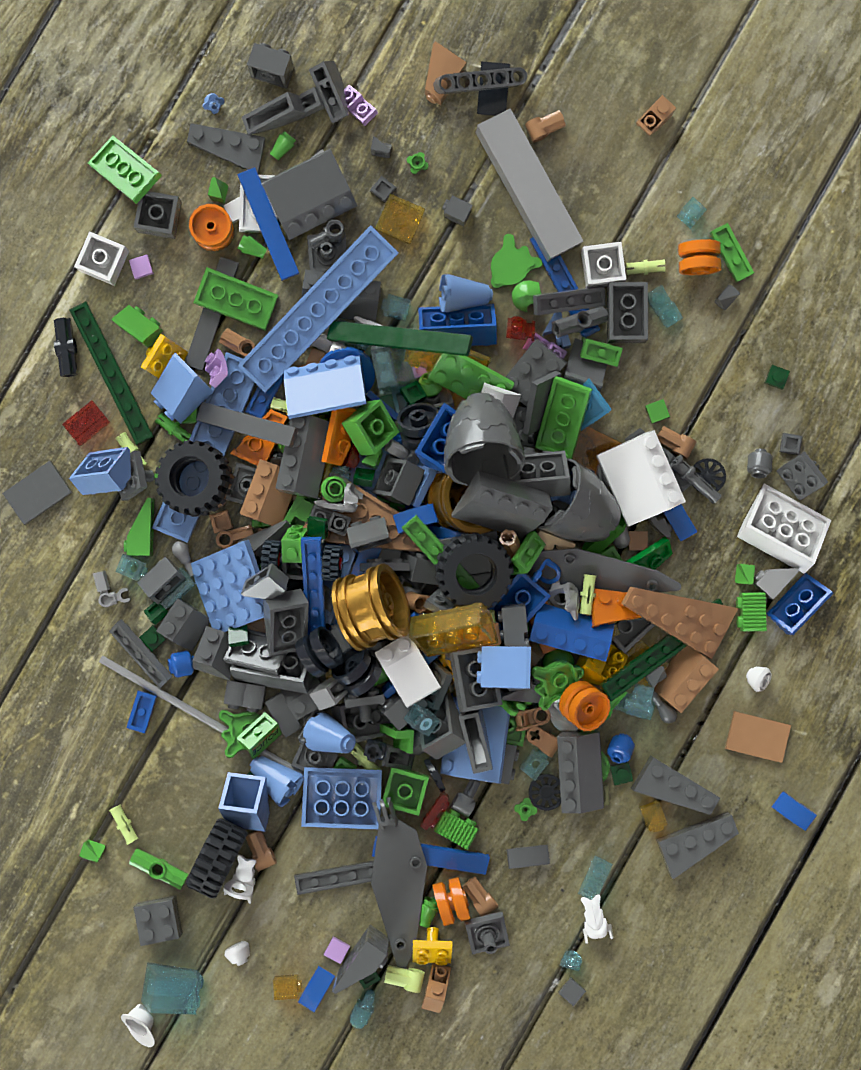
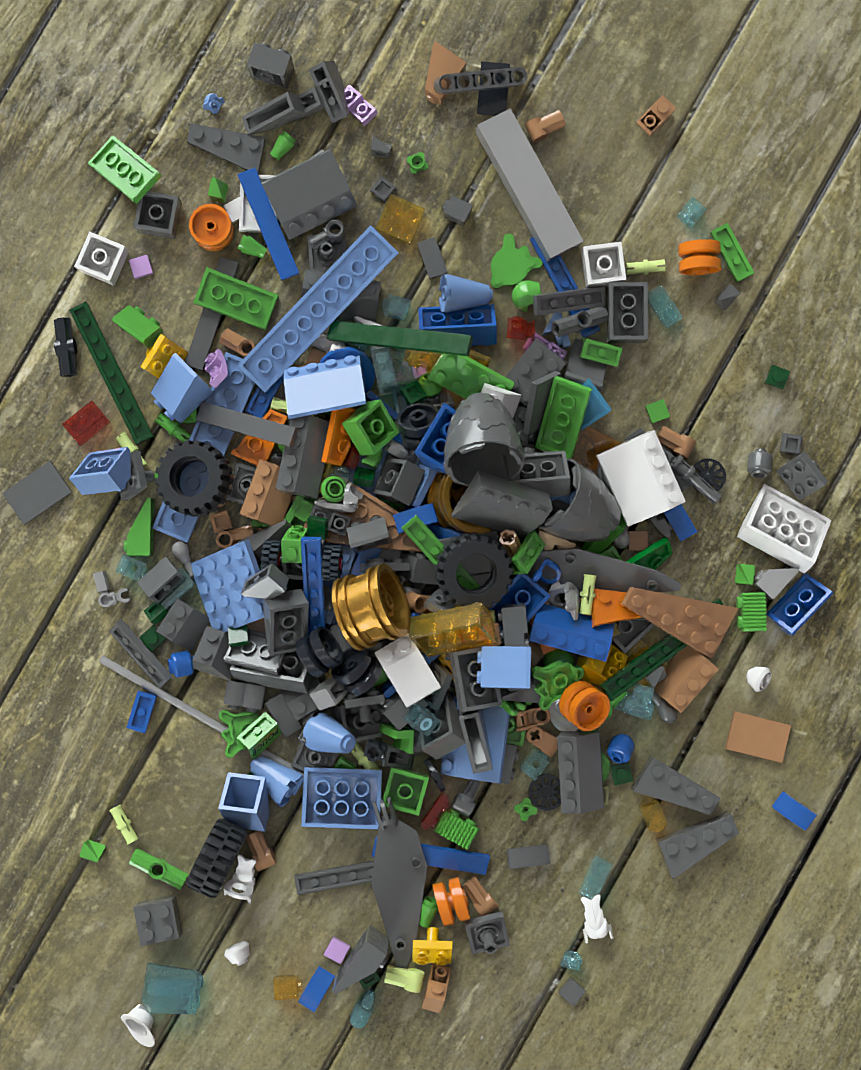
(432, 258): none -> dark grey tile

